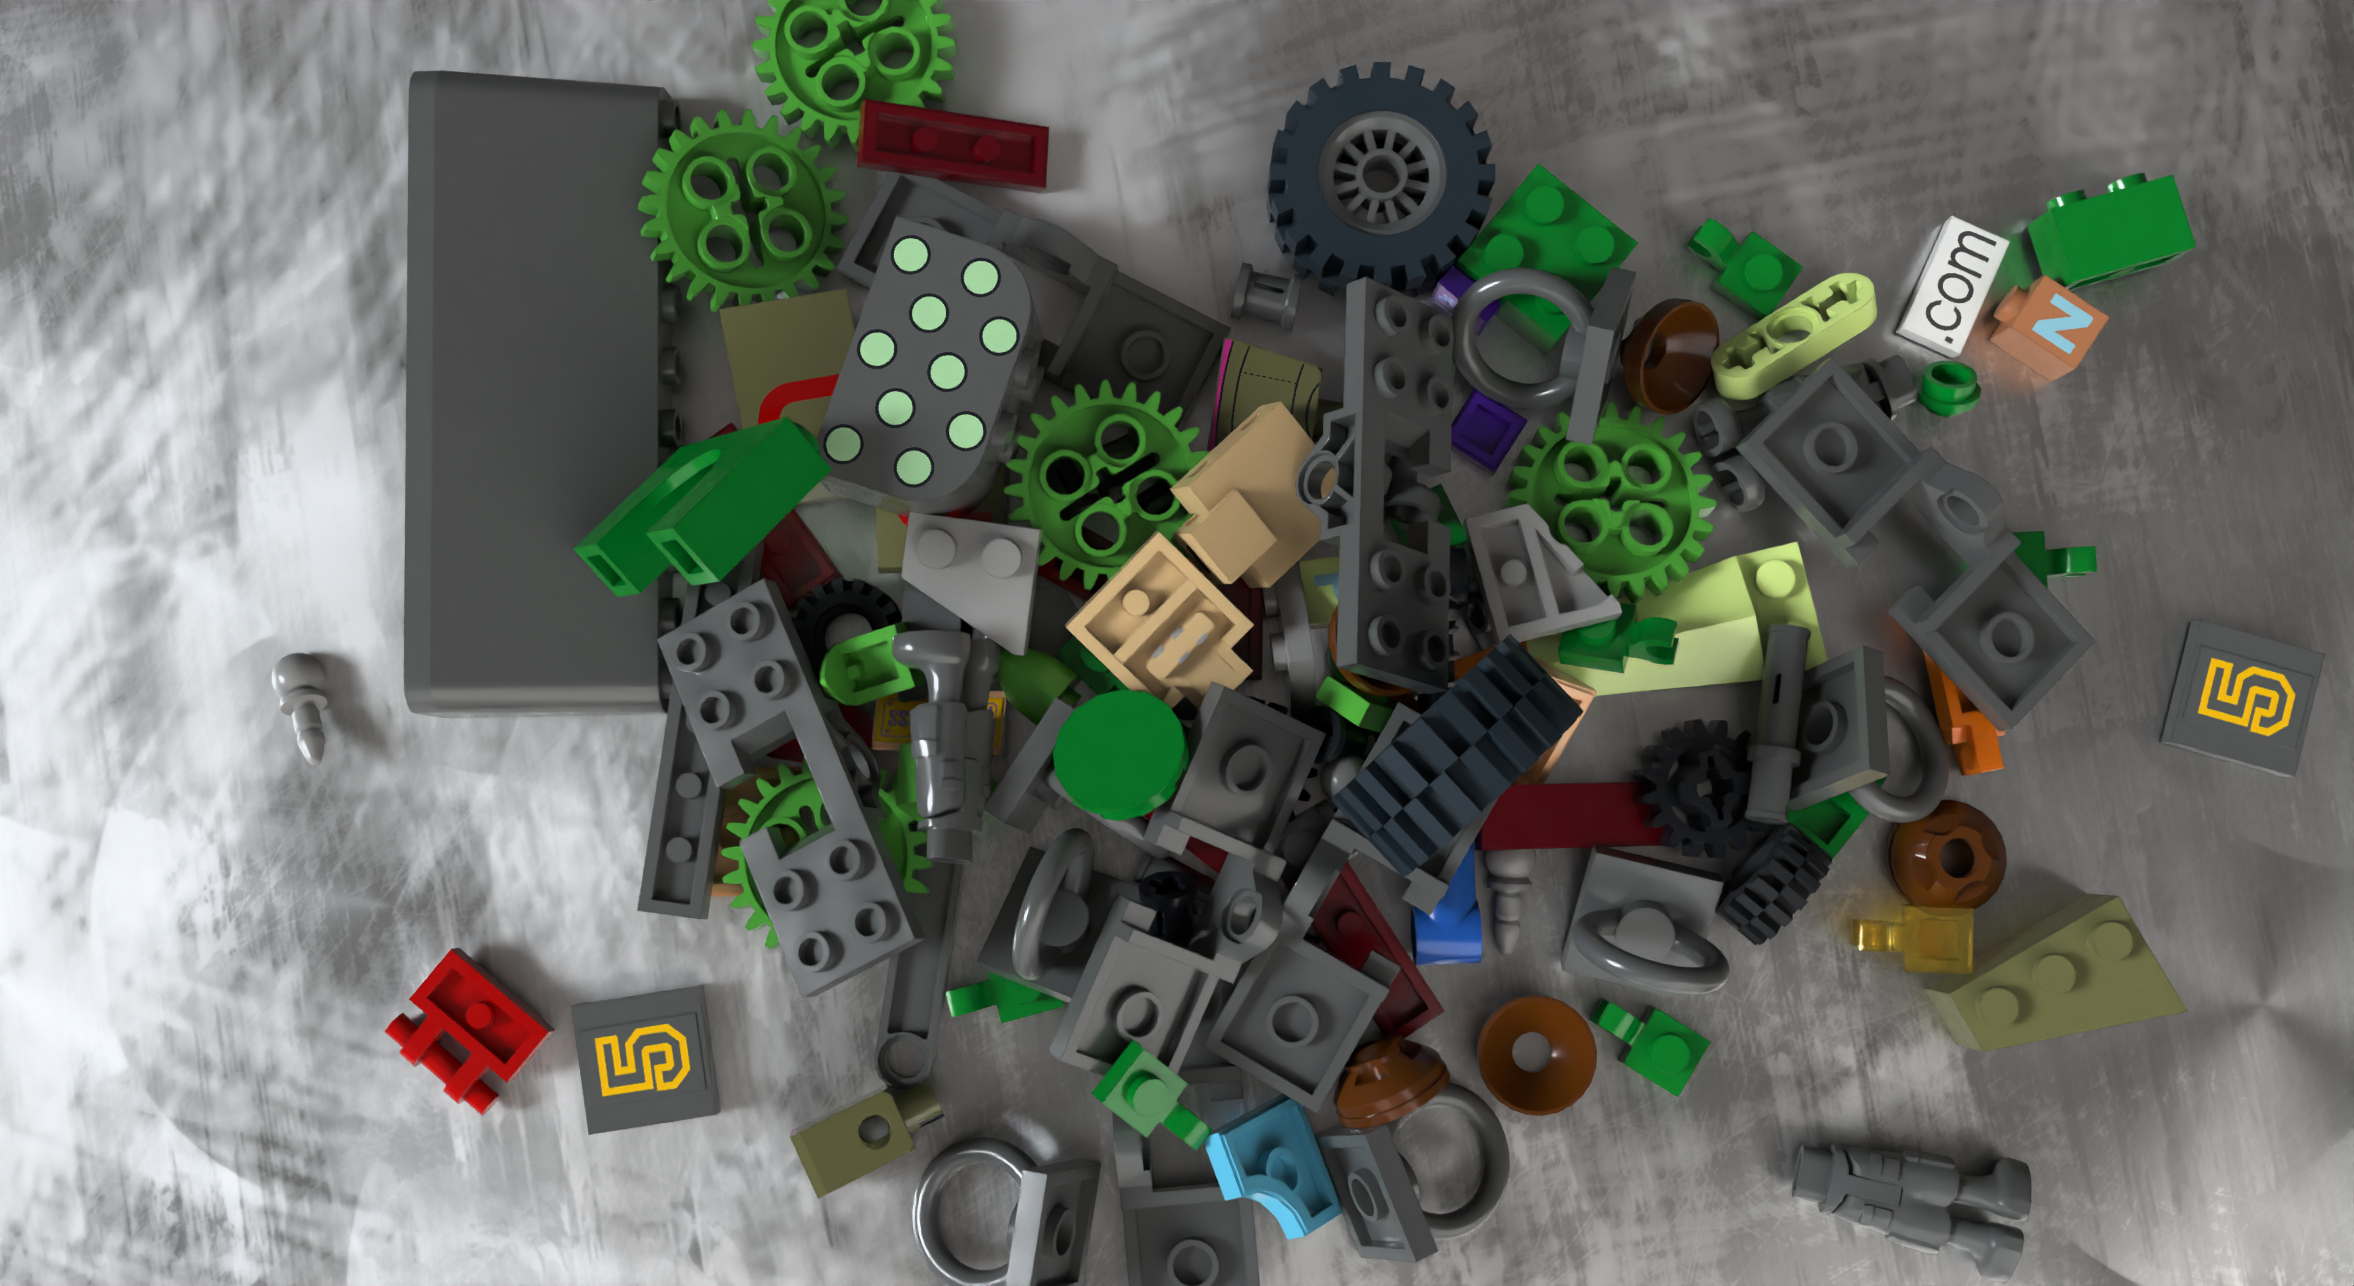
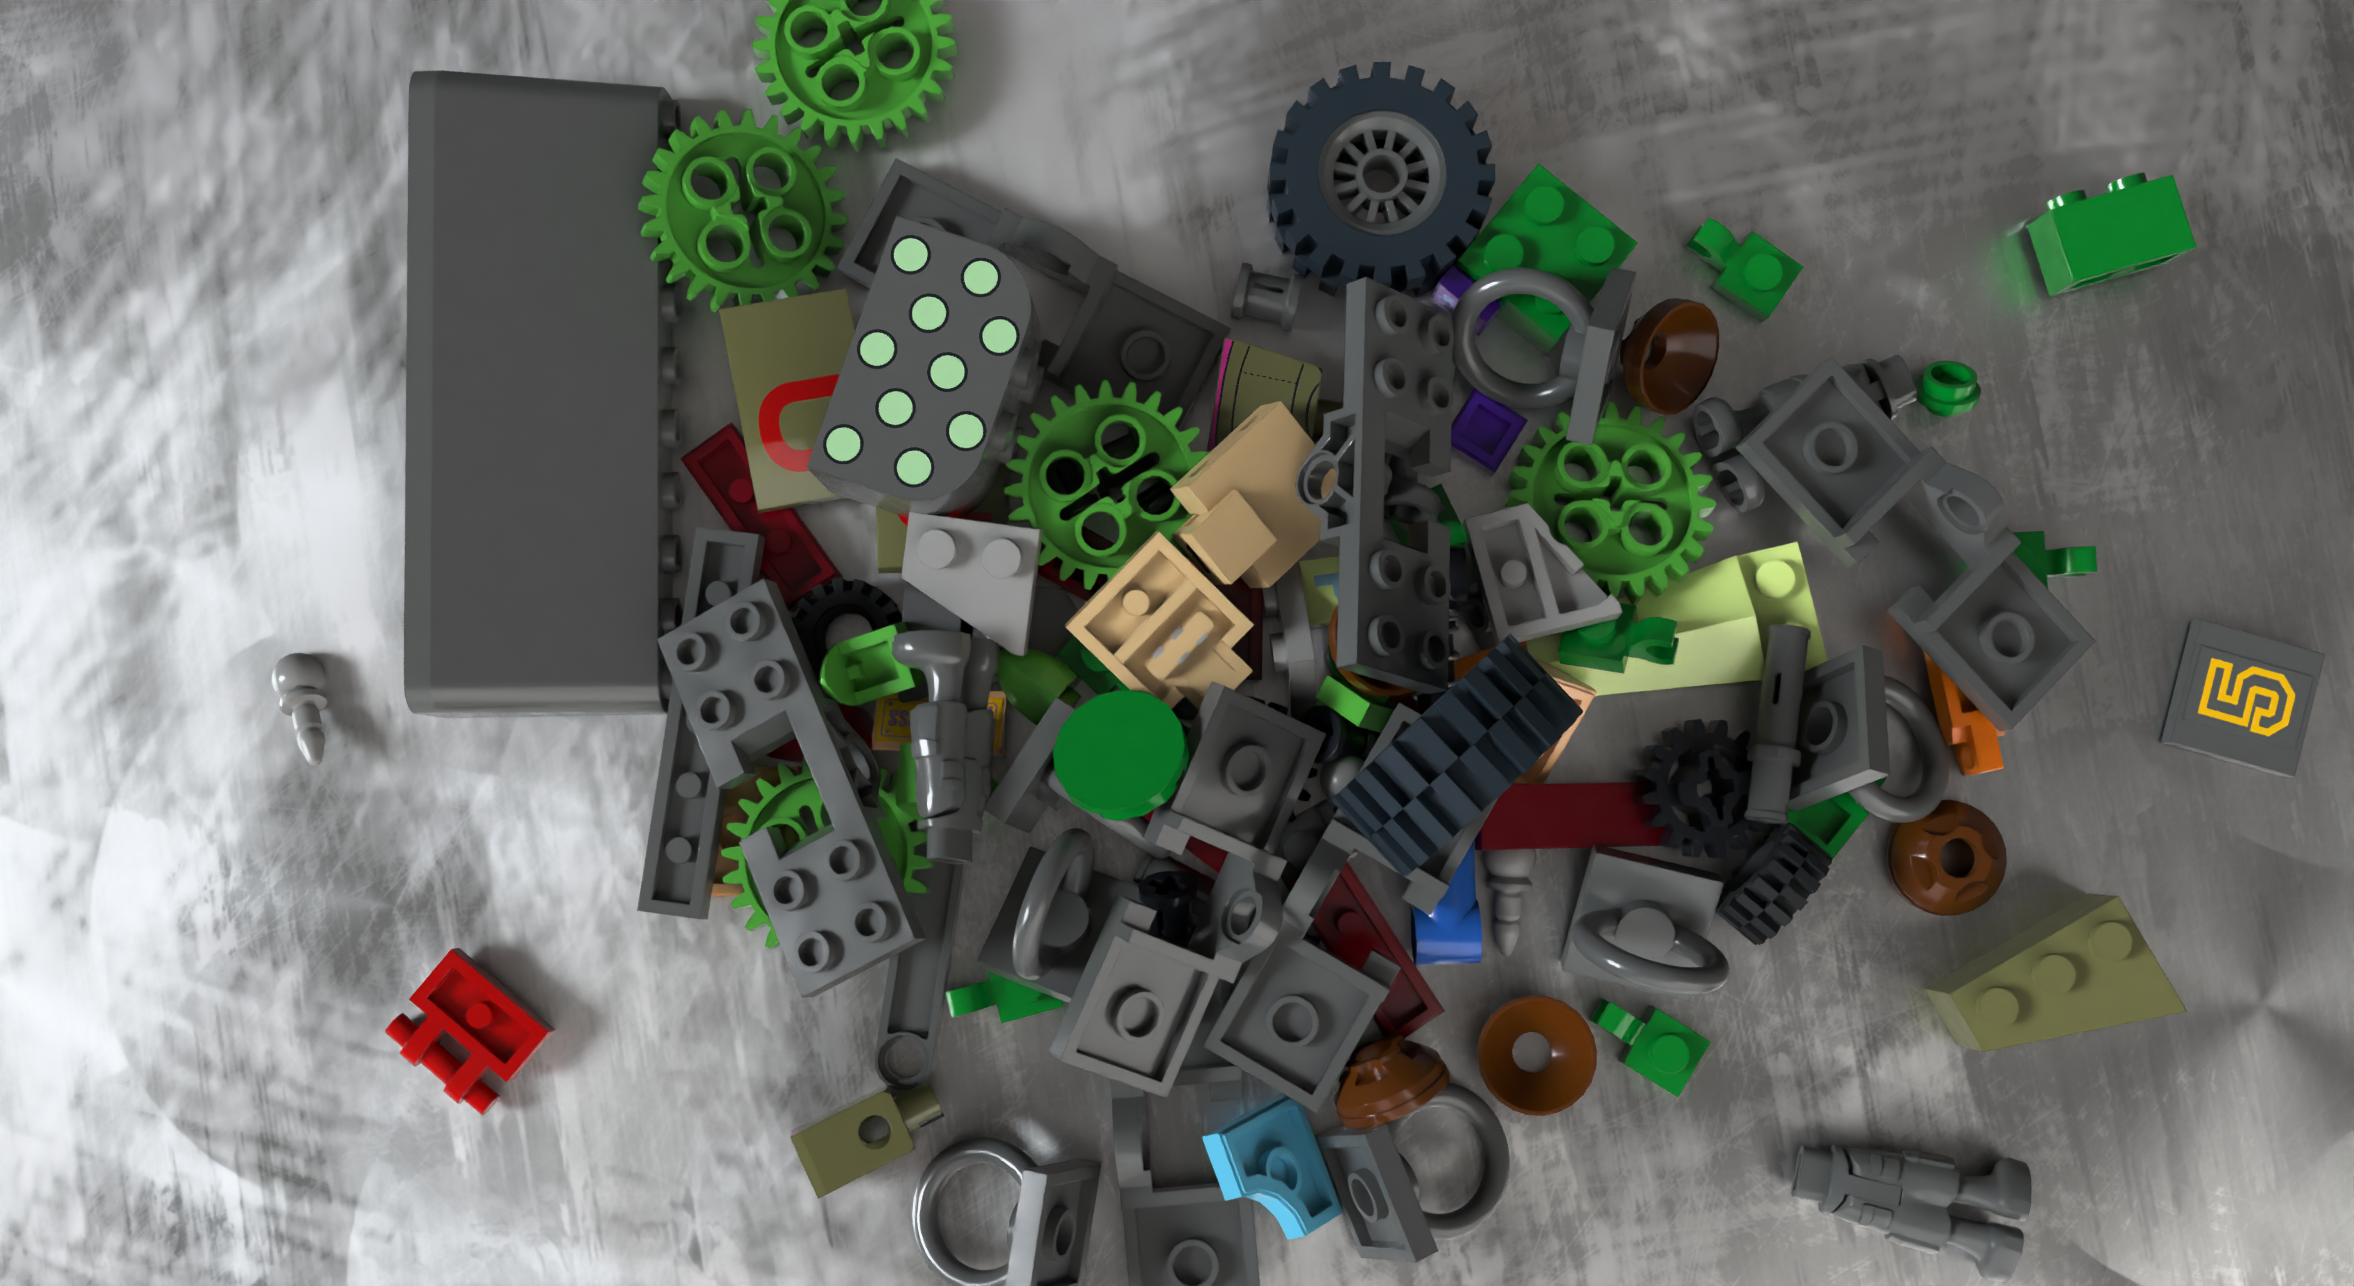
(646, 1059): dark grey tile -> none
(705, 507): green arch -> none
(952, 146): dark red tile -> none
(1147, 1093): green plate -> none
(1829, 311): yellowish green beam -> none
(1928, 938): clear yellow plate -> none
(1952, 287): white tile -> none
(2046, 327): nougat brick -> none

